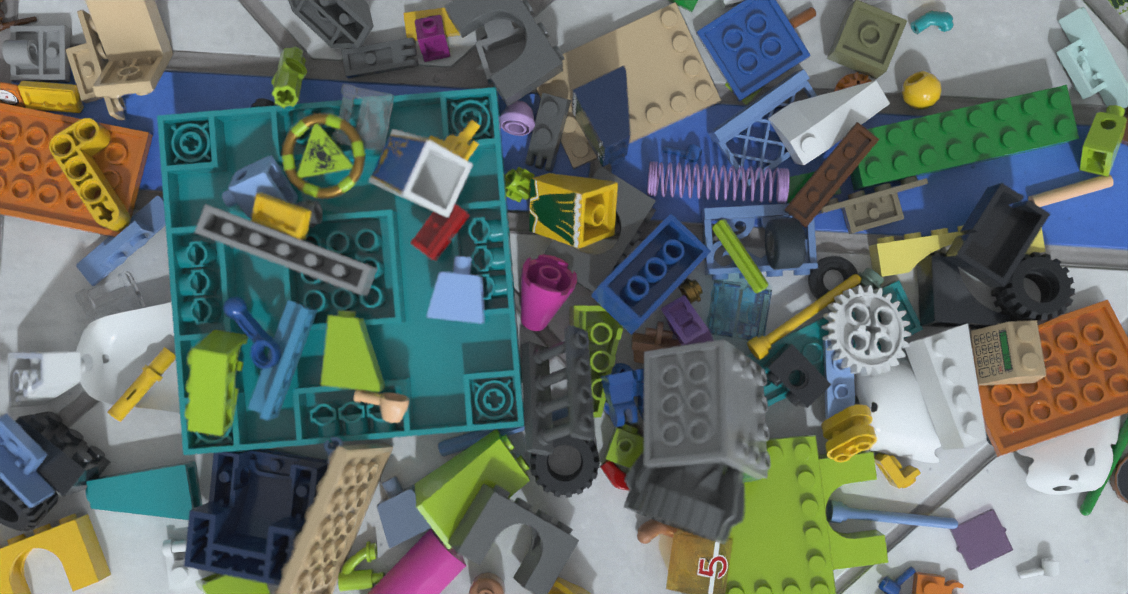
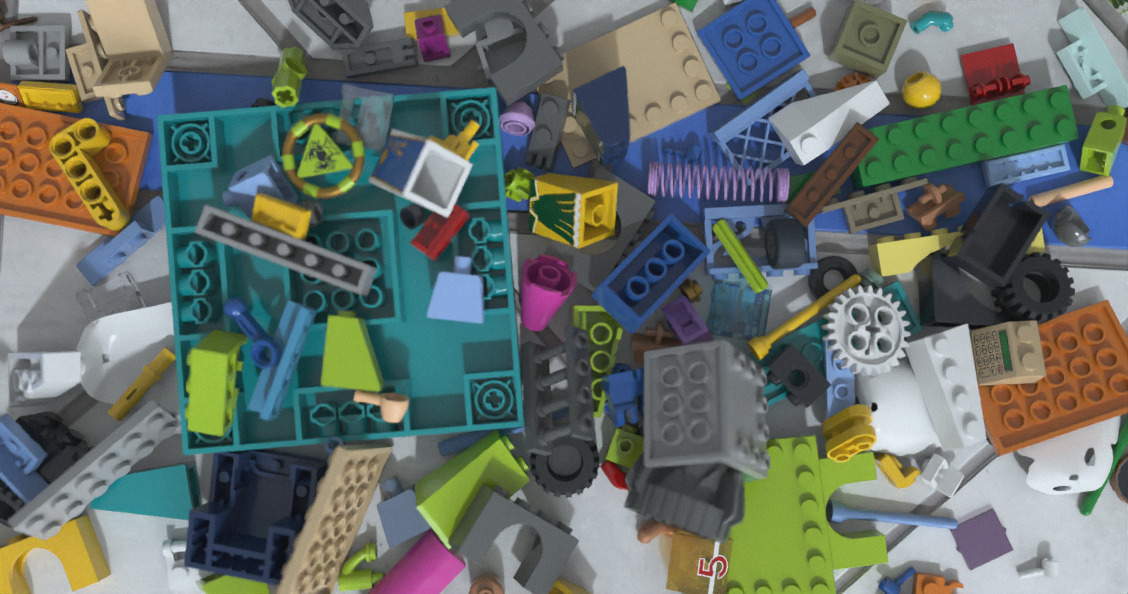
(95, 472): none -> light grey plate
(412, 216): none -> black hinge
(934, 202): none -> nougat hips
(941, 476): none -> white bracket
(993, 74): none -> red hinge
(1026, 165): none -> light blue plate
(1070, 228): none -> dark grey hair

